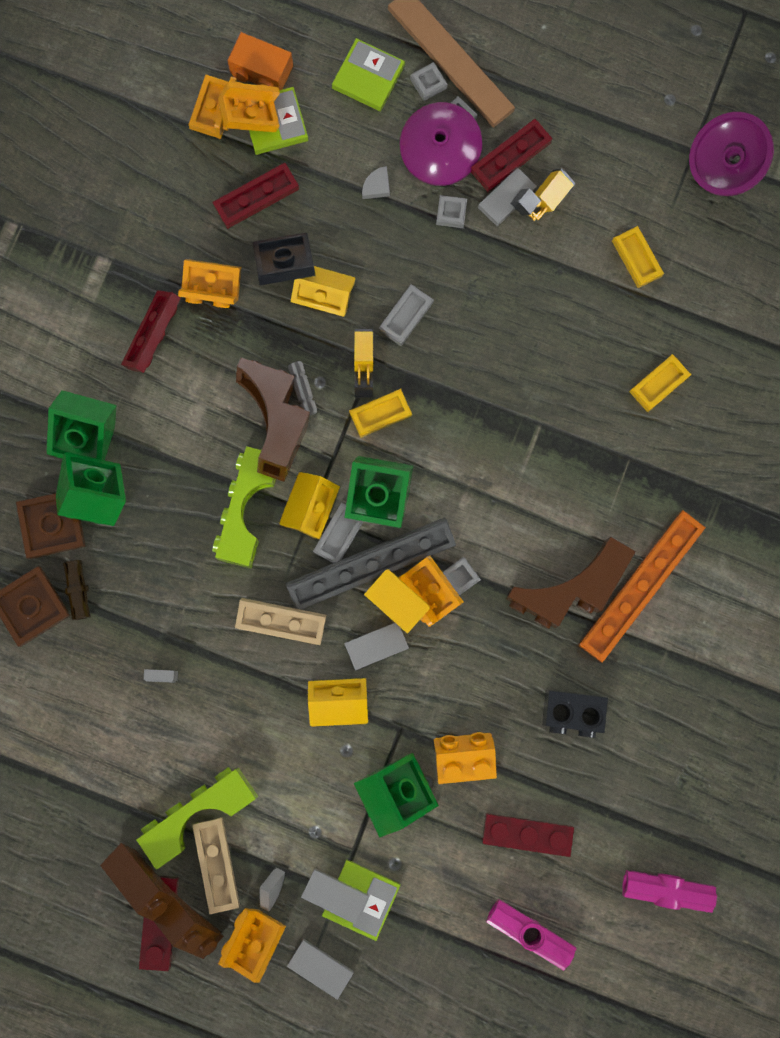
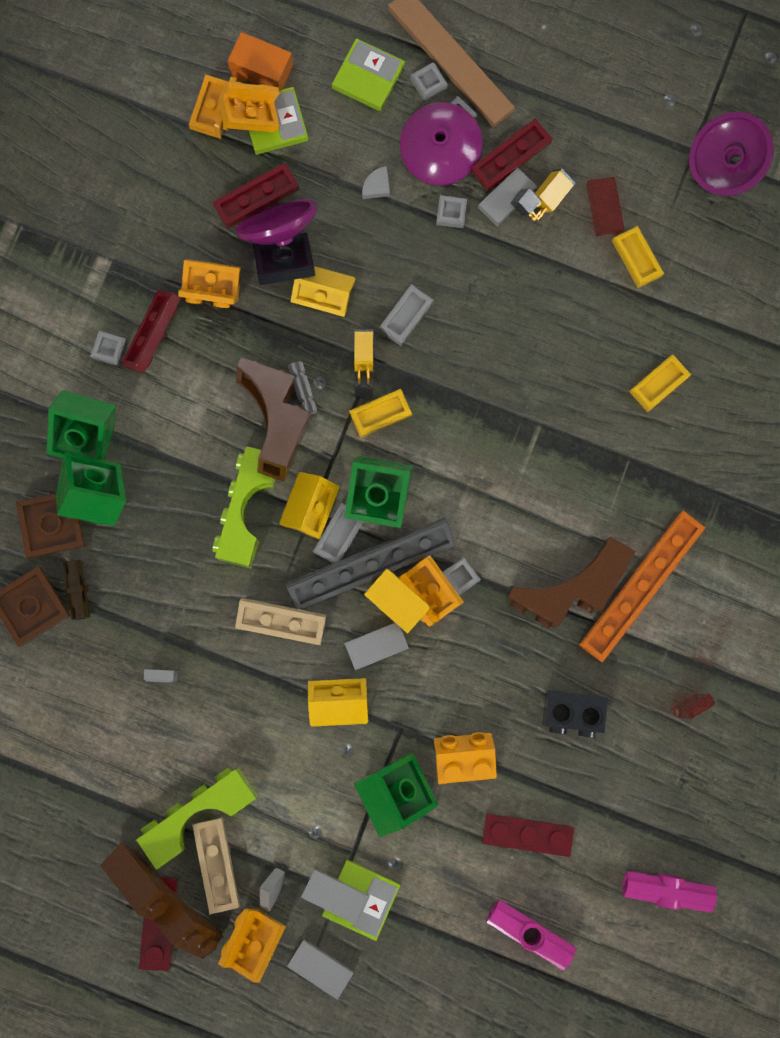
(108, 348): none -> light grey tile
(278, 223): none -> magenta dish
(605, 206): none -> clear red tile
(693, 706): none -> clear red tile

